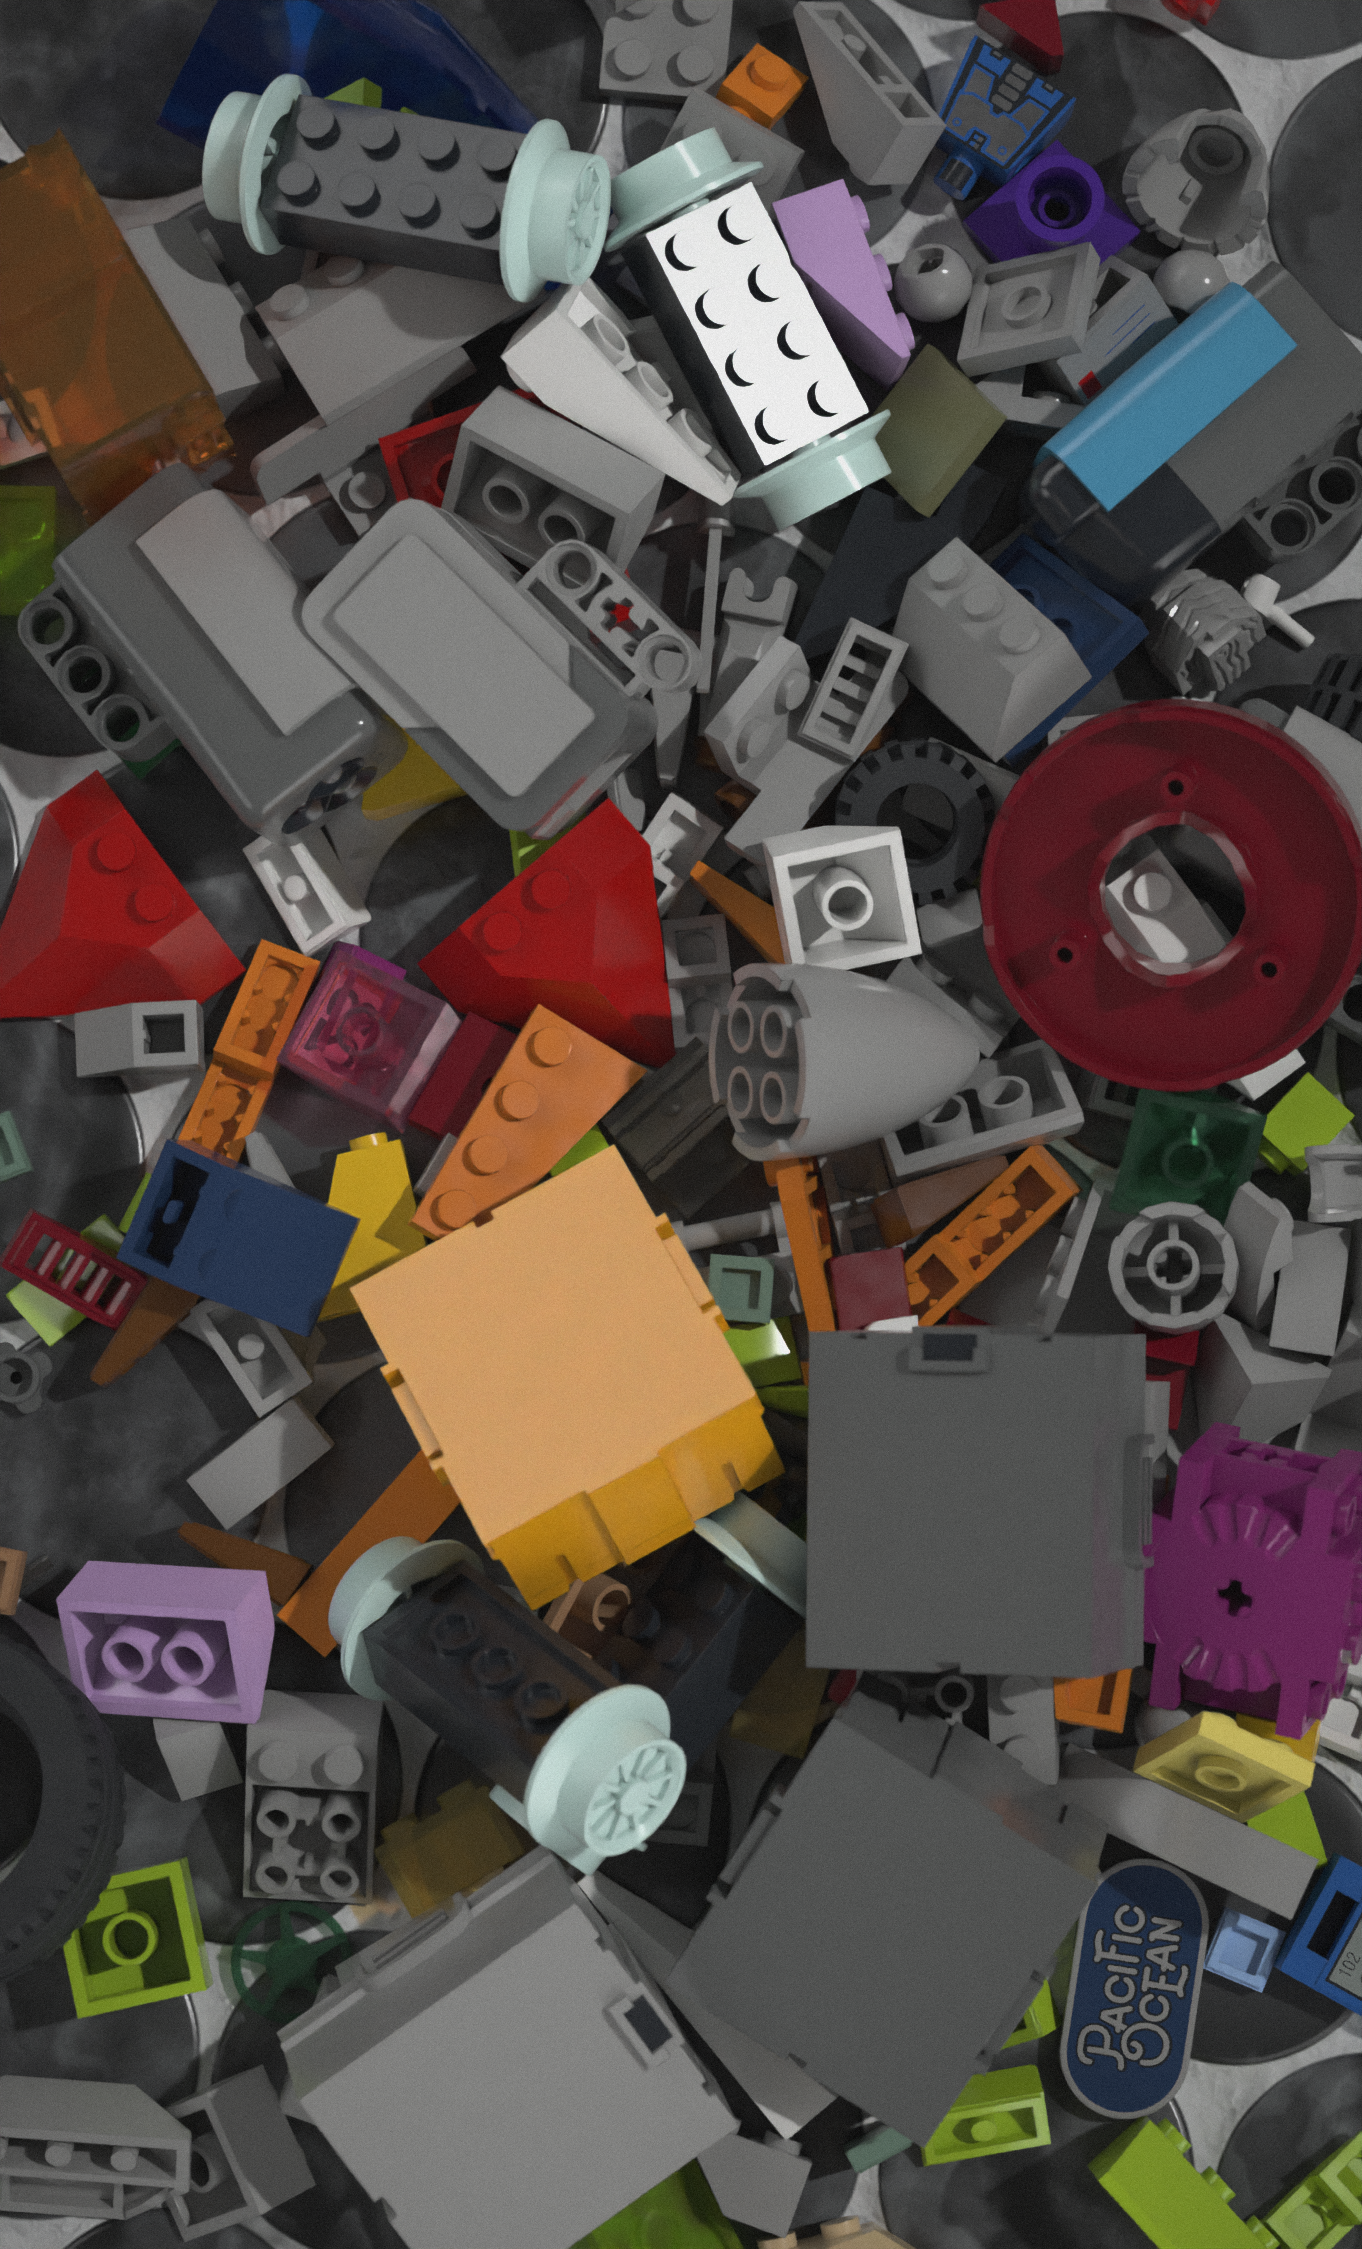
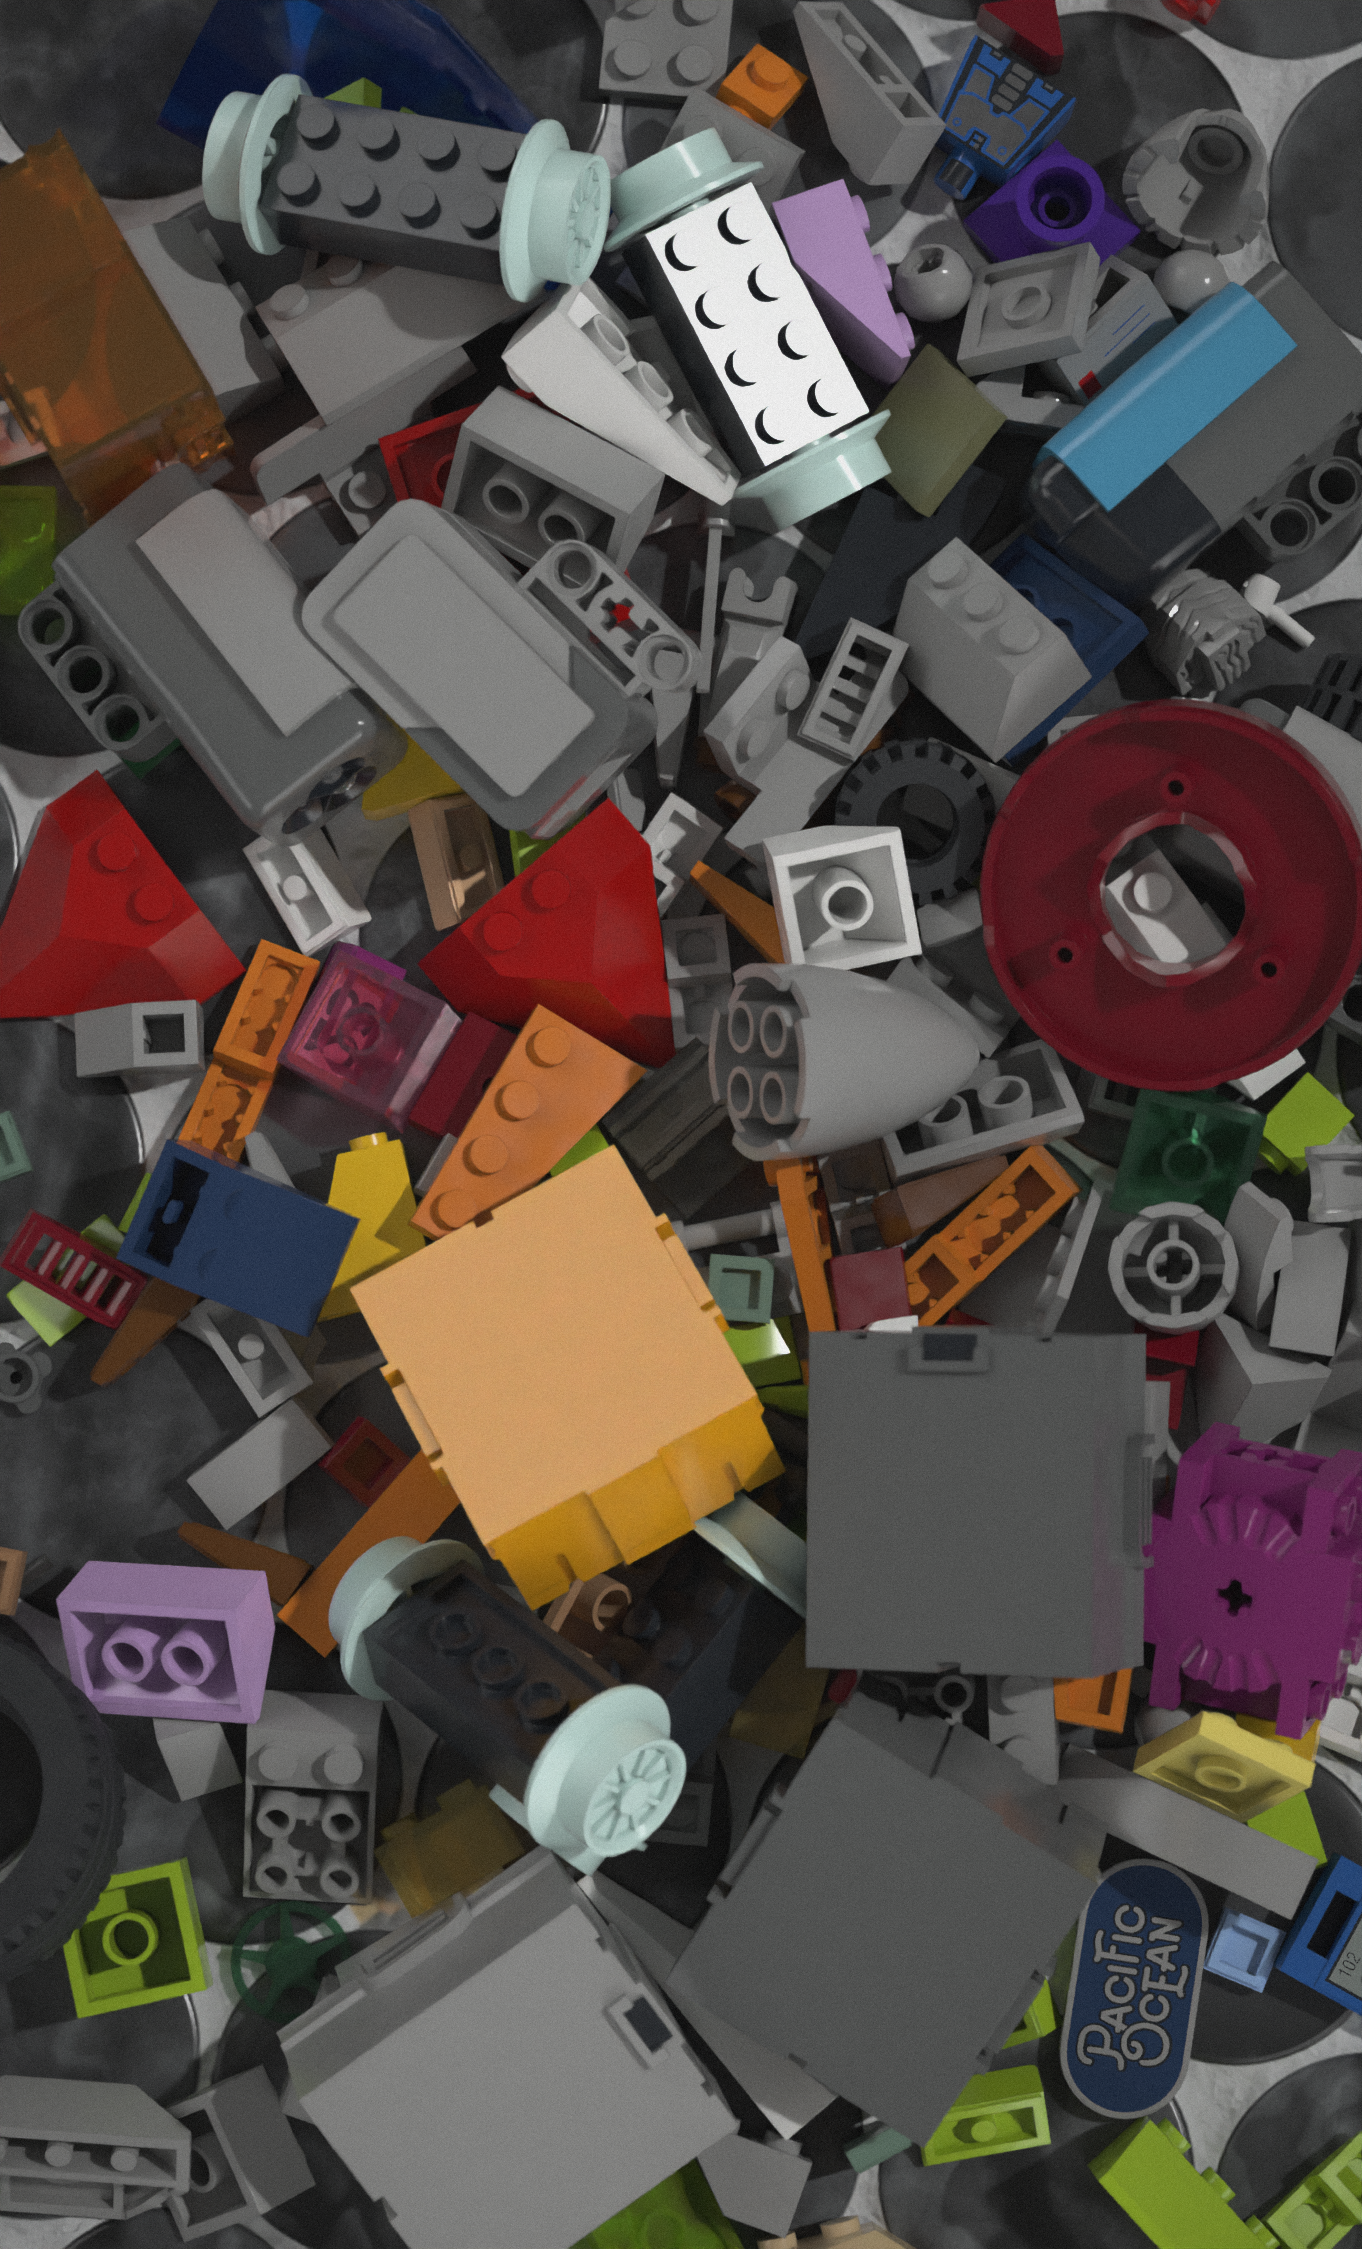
(364, 1462): none -> dark red plate
(455, 857): none -> light nougat slope

